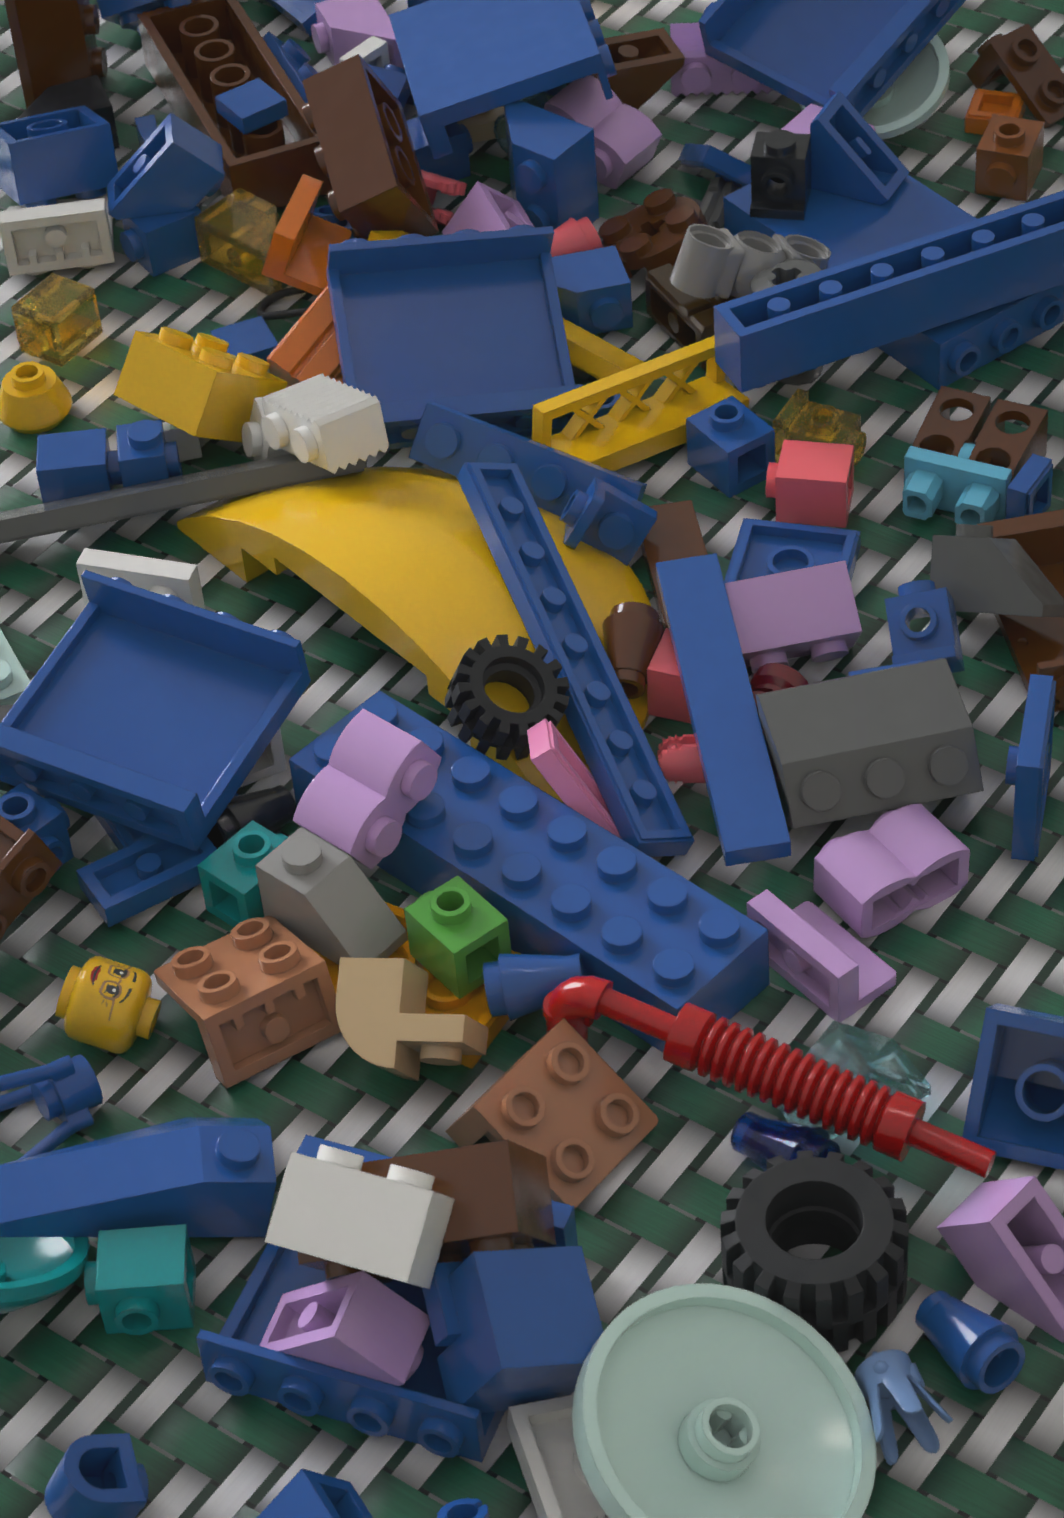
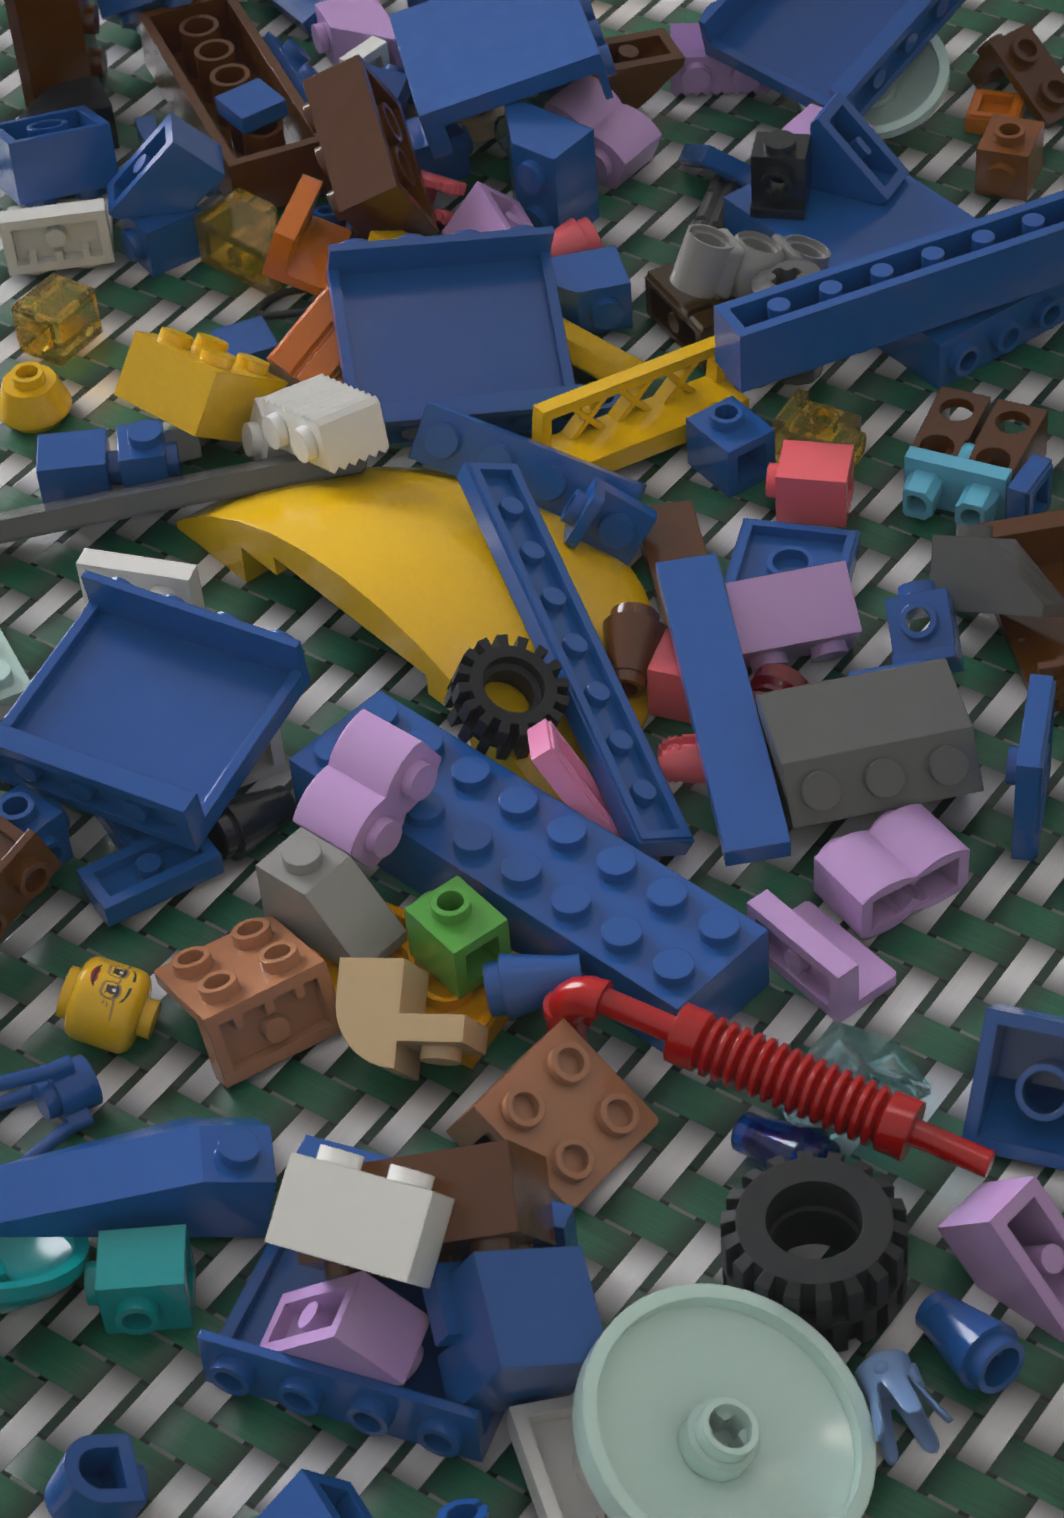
(231, 877): teal brick -> none
(653, 231): reddish brown plate -> none

